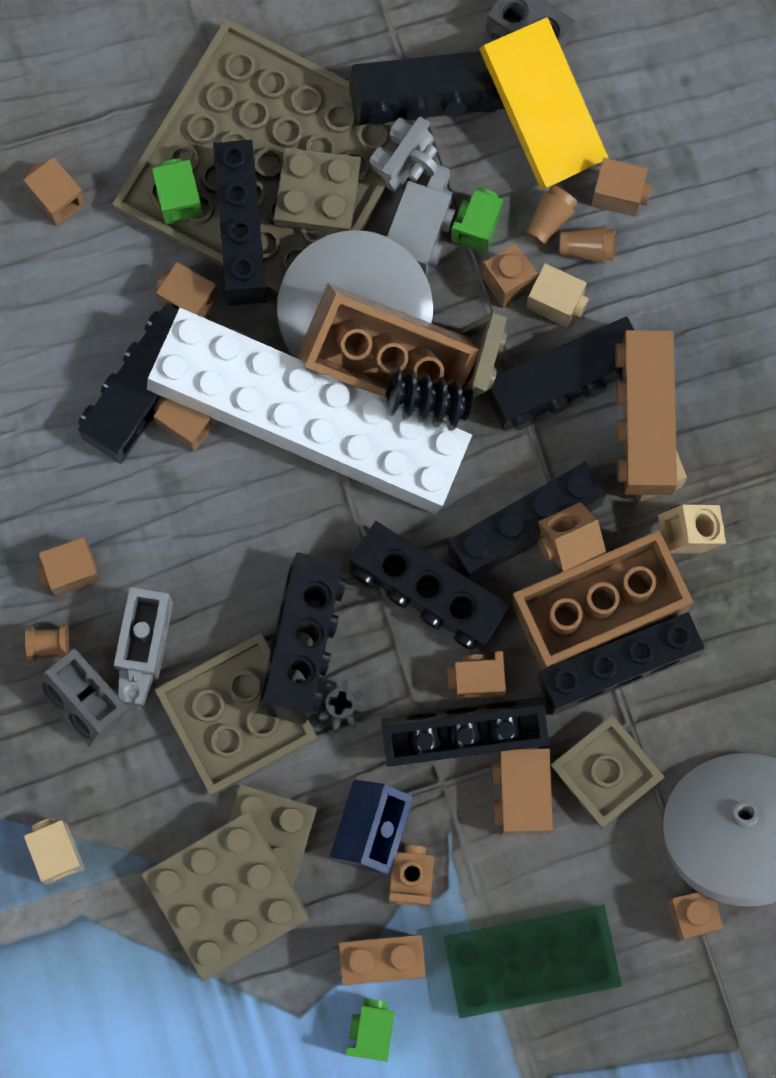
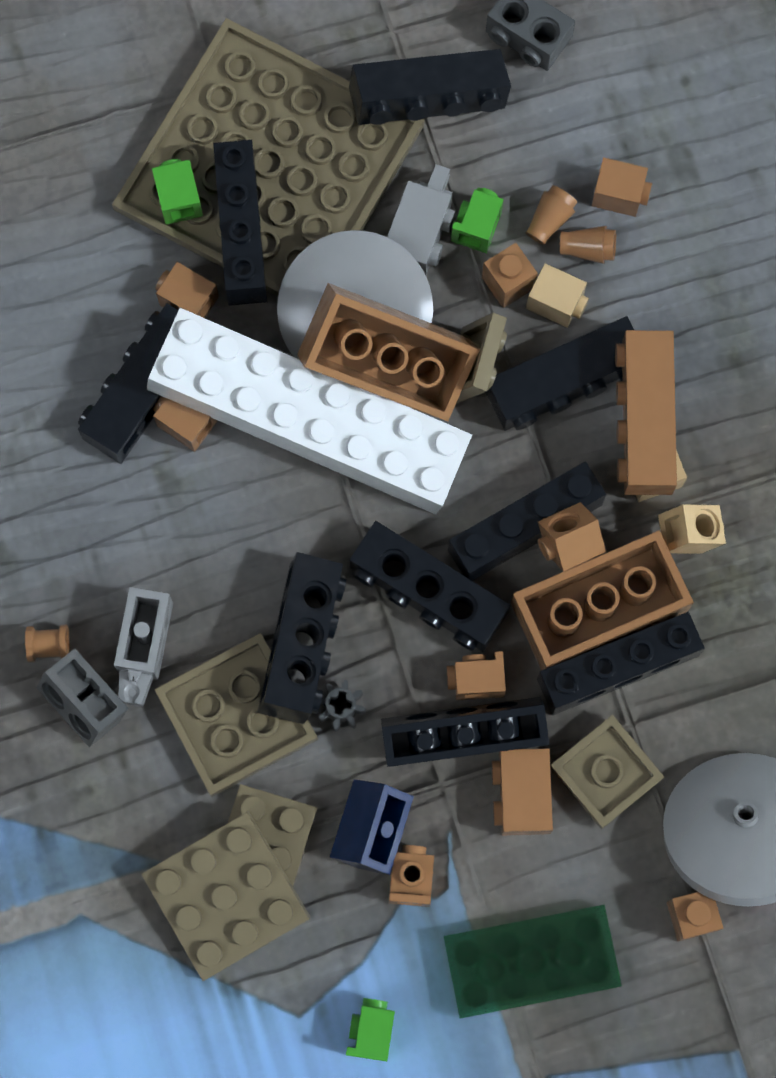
(53, 850): tan brick -> none
(54, 191): medium nougat brick -> none
(68, 567): medium nougat brick -> none
(317, 190): dark tan plate -> none
(382, 960): medium nougat brick -> none
(410, 158): light grey hips -> none
(428, 397): black piece -> none
(543, 103): yellow tile -> none

